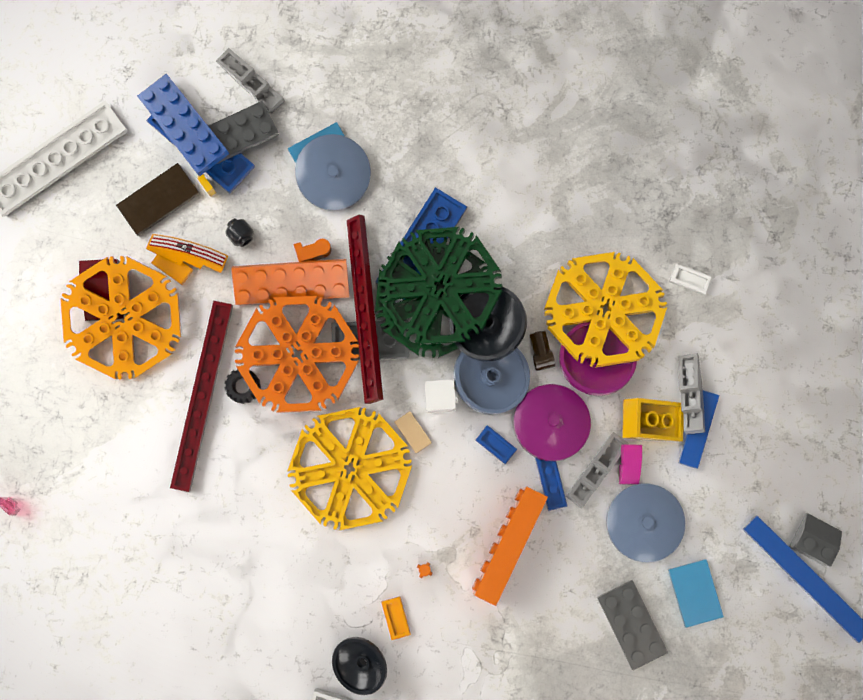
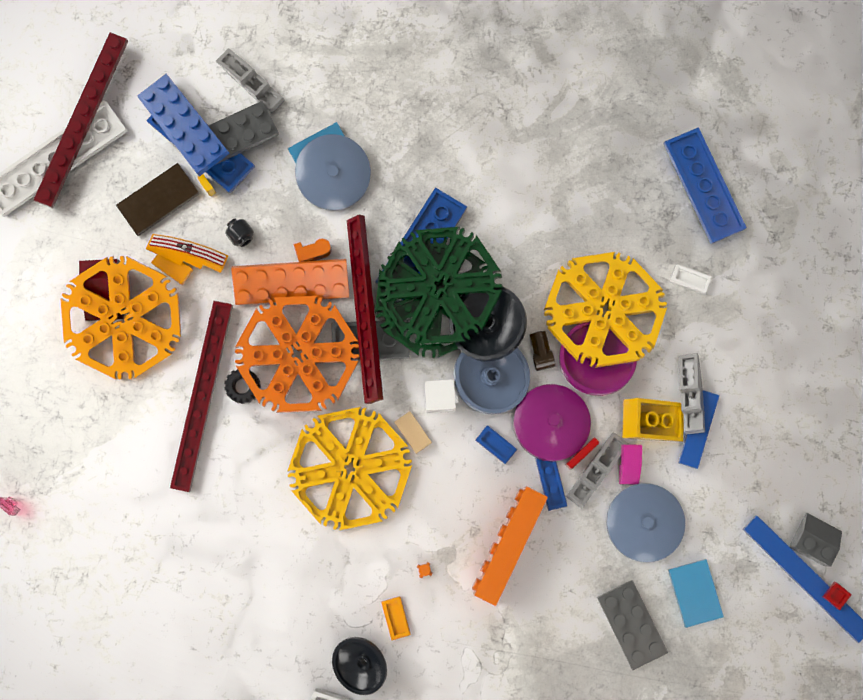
(81, 120): none -> dark red plate
(582, 453): none -> red tile
(704, 185): none -> blue plate
(837, 595): none -> red tile

